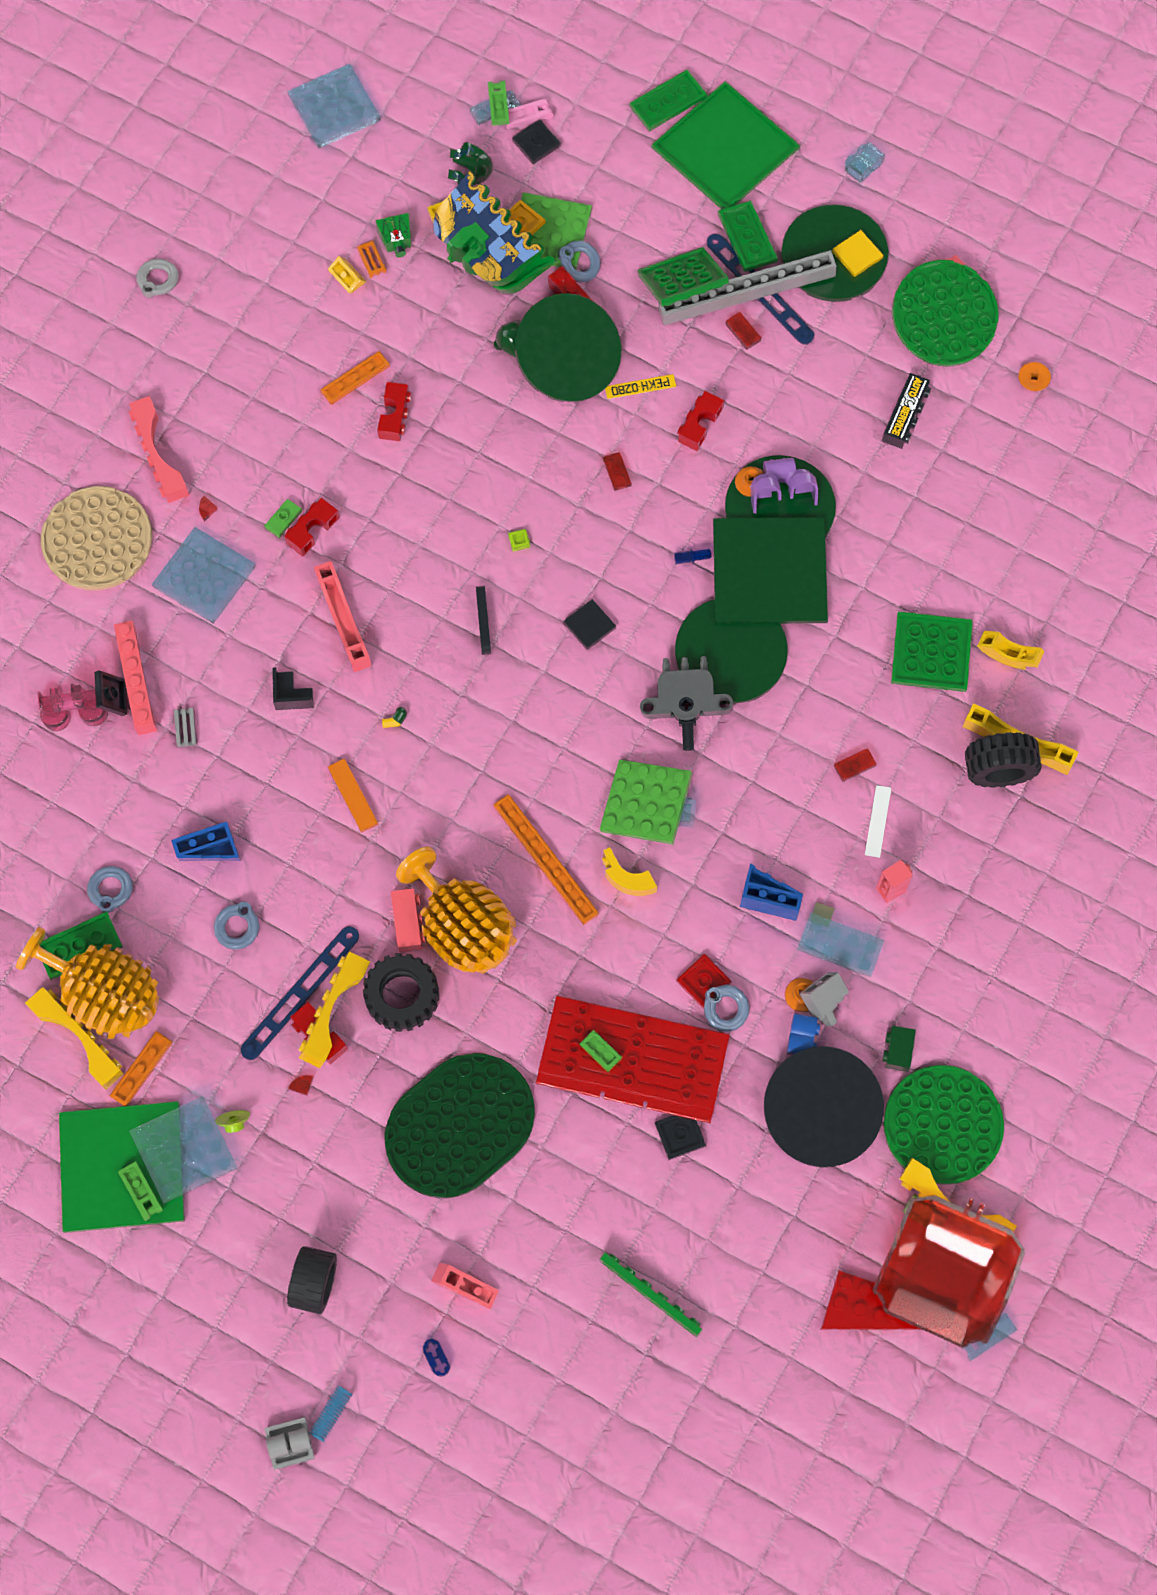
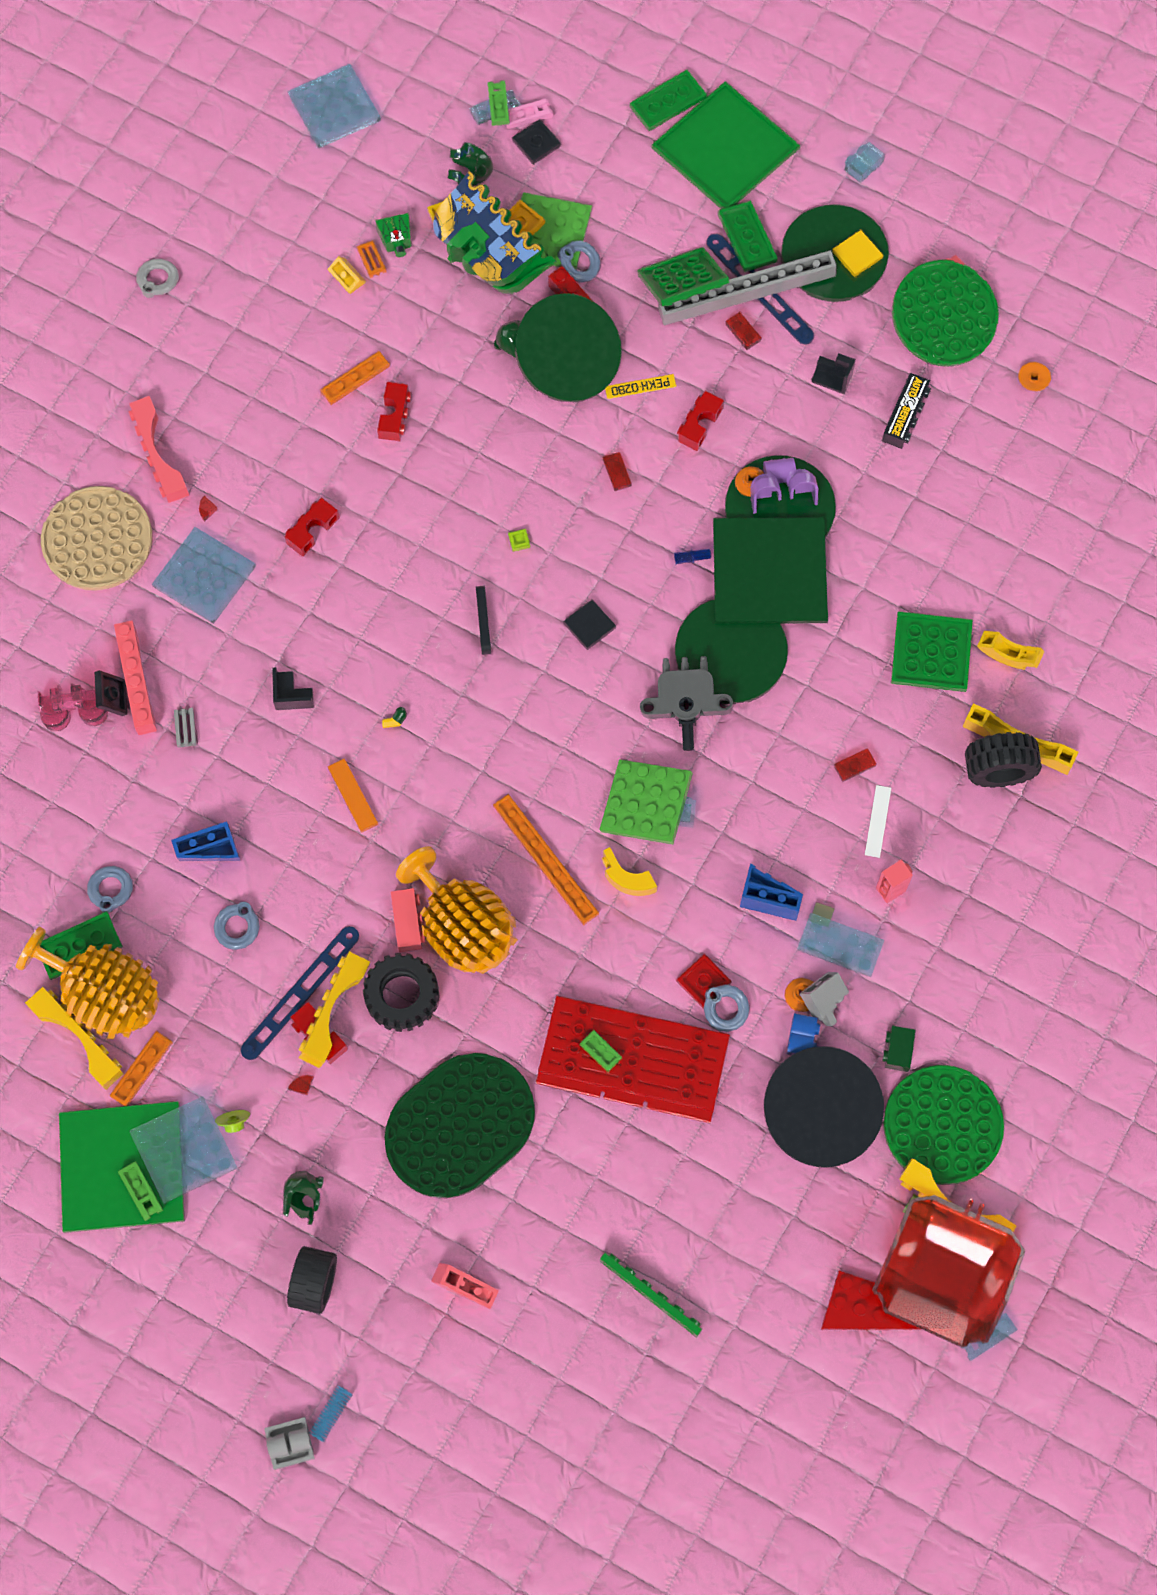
(283, 518): bright green plate -> none
(296, 1188): none -> dark green piece
(342, 616): coral arch -> none
(431, 1359): clear blue beam -> none
(679, 1136): black tile -> none
(834, 374): none -> black panel

